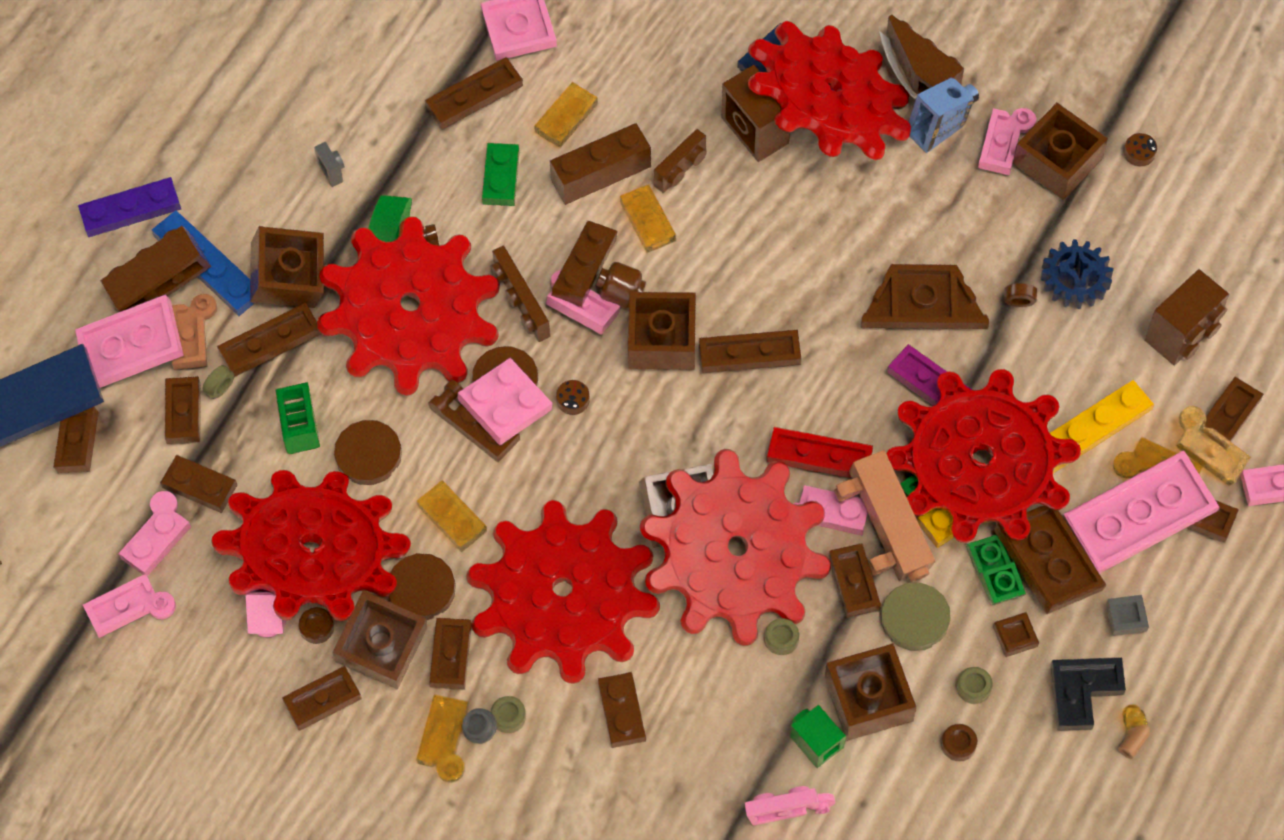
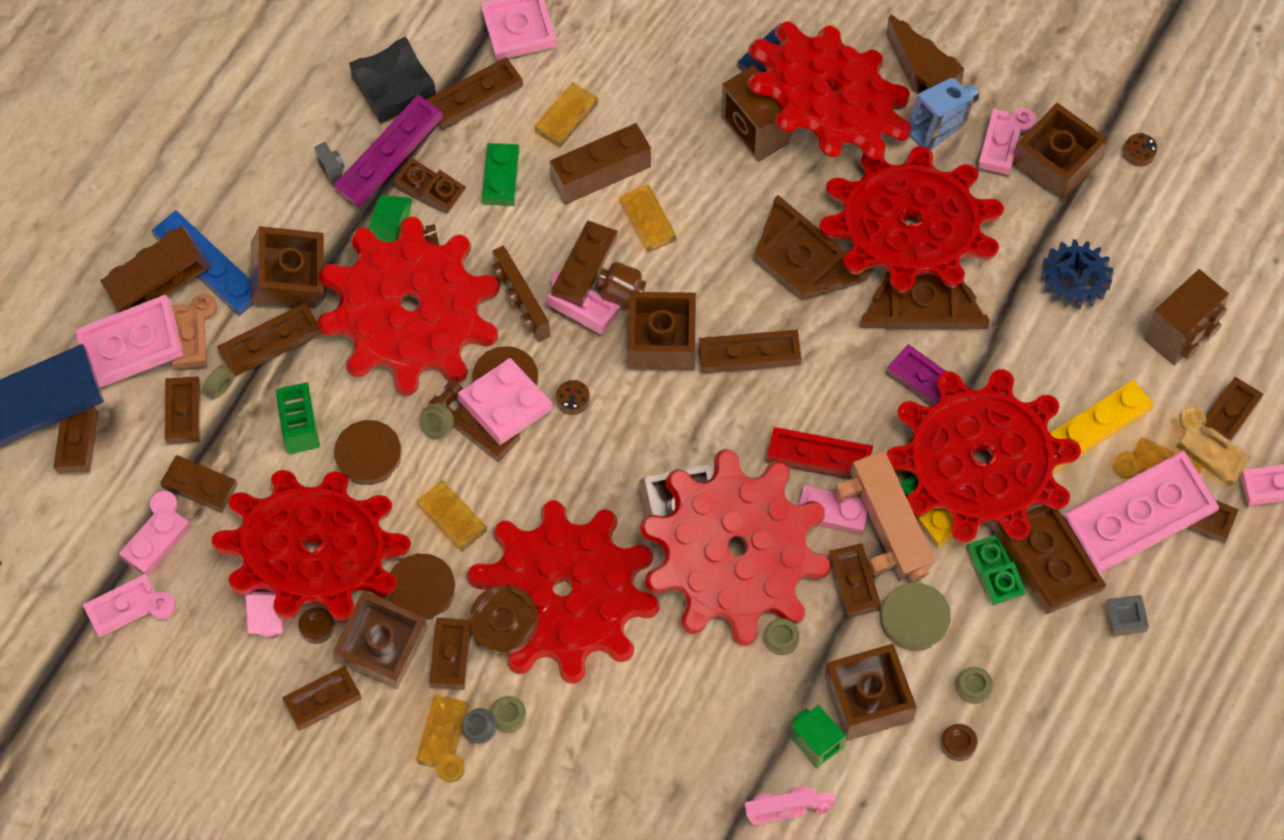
(129, 207): dark purple plate -> none
(388, 151): none -> magenta plate
(392, 79): none -> black brick
(428, 187): none -> reddish brown slope
(436, 420): none -> olive tile
(504, 619): none -> reddish brown tile
(621, 710): reddish brown plate -> none
(673, 167): reddish brown plate -> none
(801, 255): none -> reddish brown wing
(890, 56): white sticker -> none
(938, 199): none -> red plate
(1016, 634): reddish brown tile -> none
(1020, 295): reddish brown tile -> none
(1076, 682): black plate -> none
(1137, 730): arm -> none

